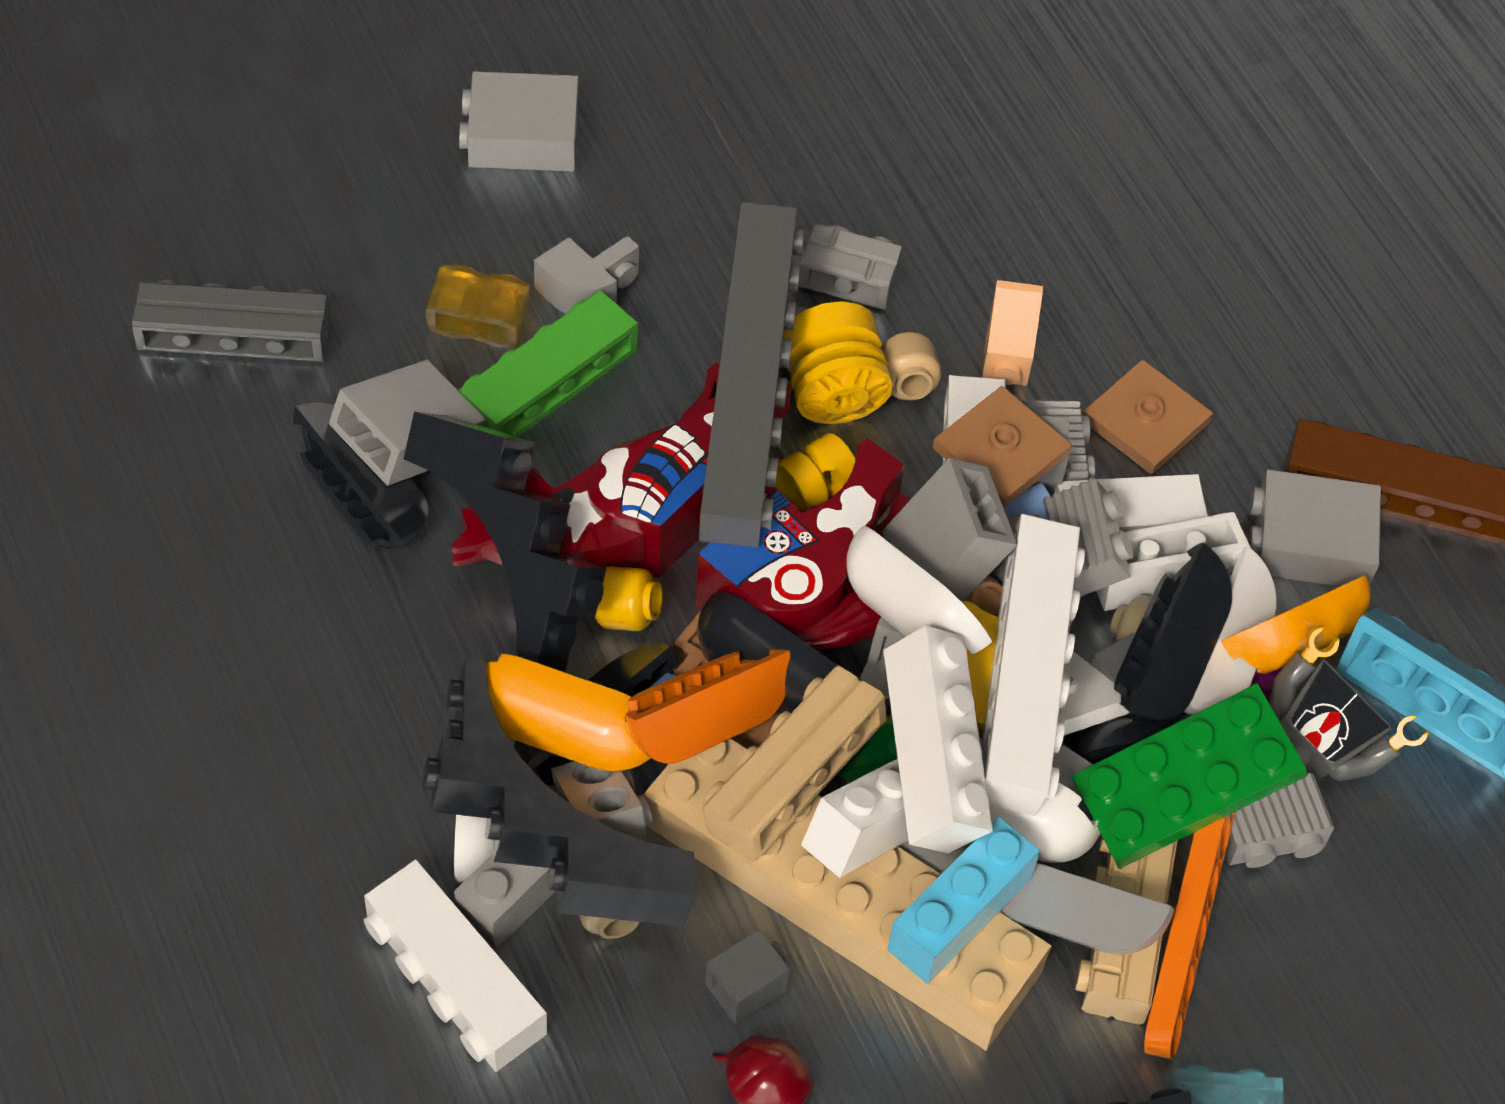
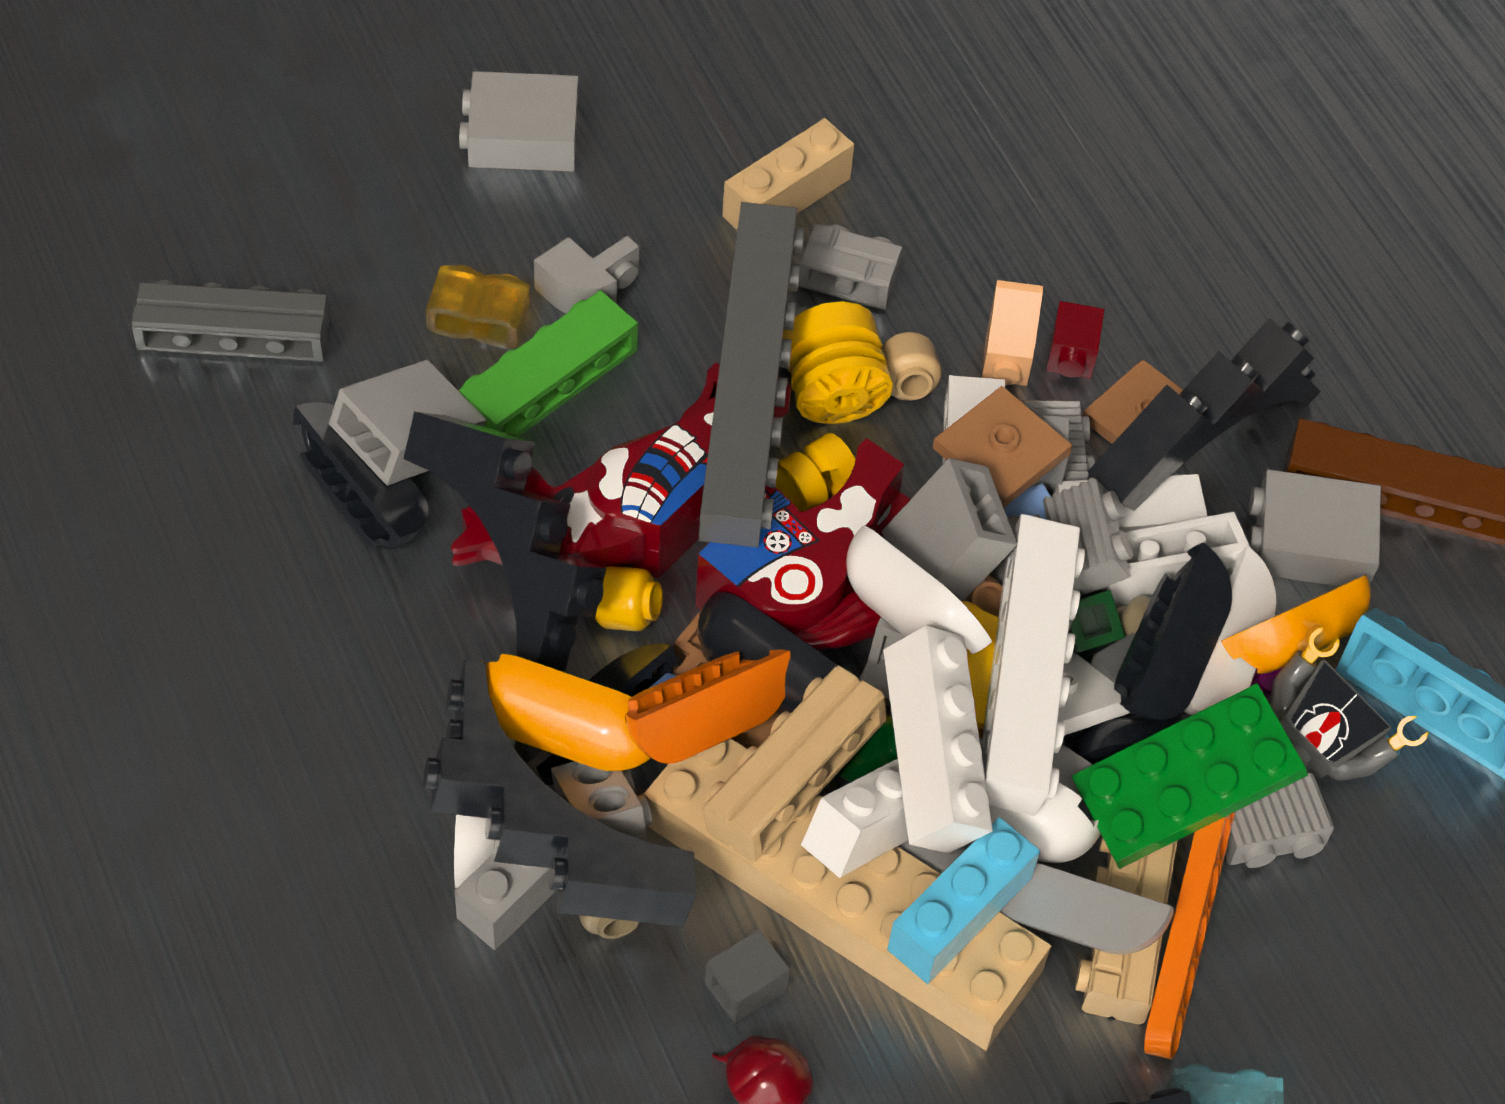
(455, 966): white brick -> none
(793, 173): none -> tan brick
(1075, 340): none -> dark red brick
(1096, 621): none -> dark green brick
(1178, 425): none -> black arch

